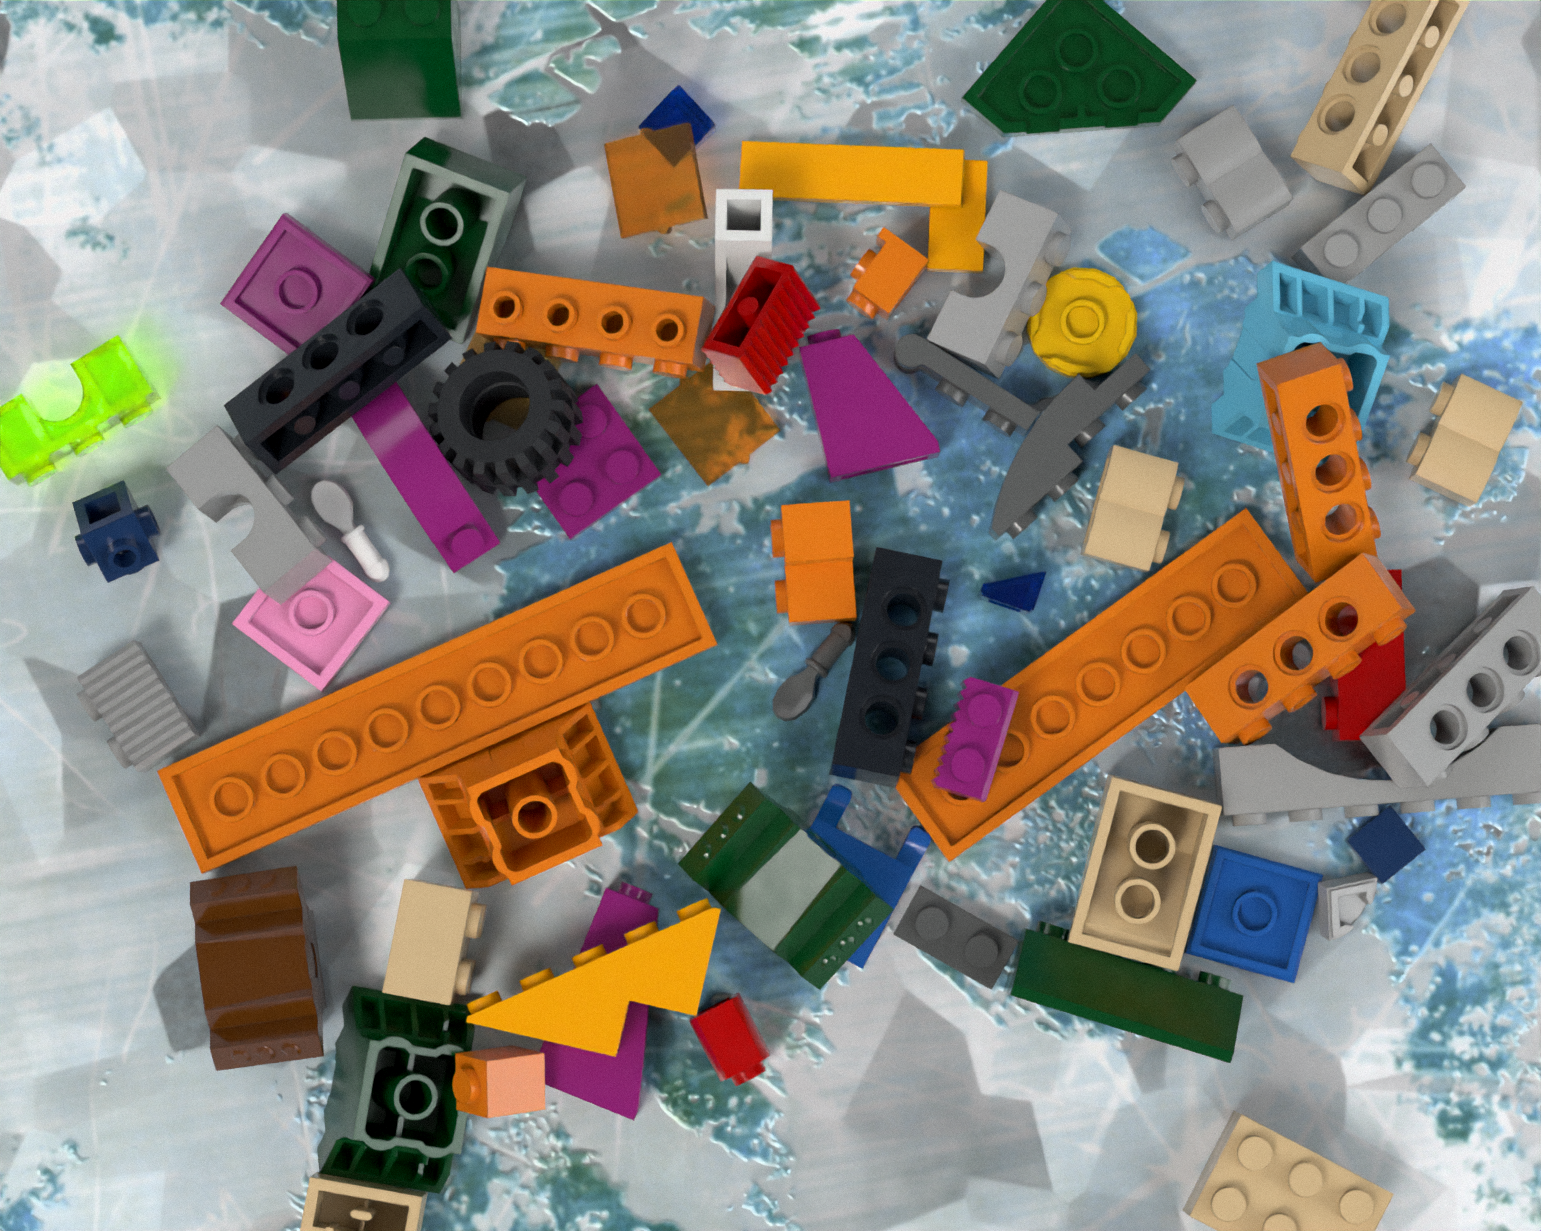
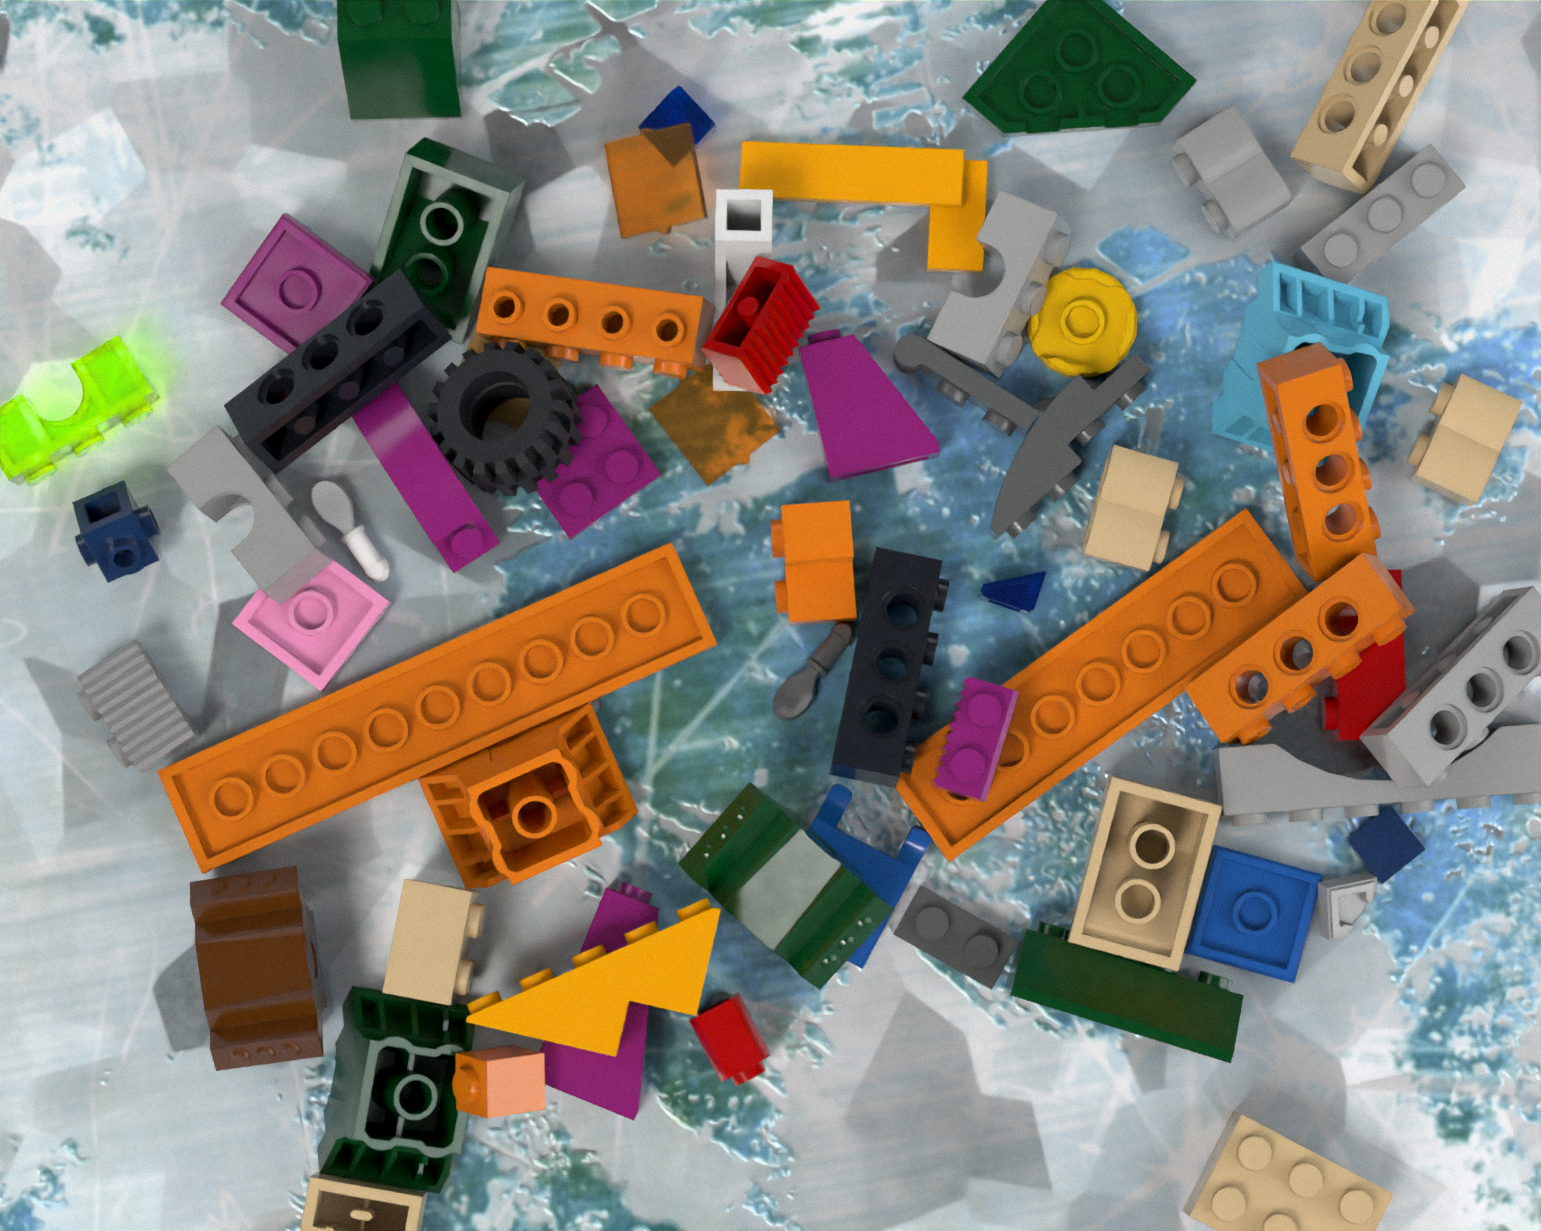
(885, 276): orange brick -> none

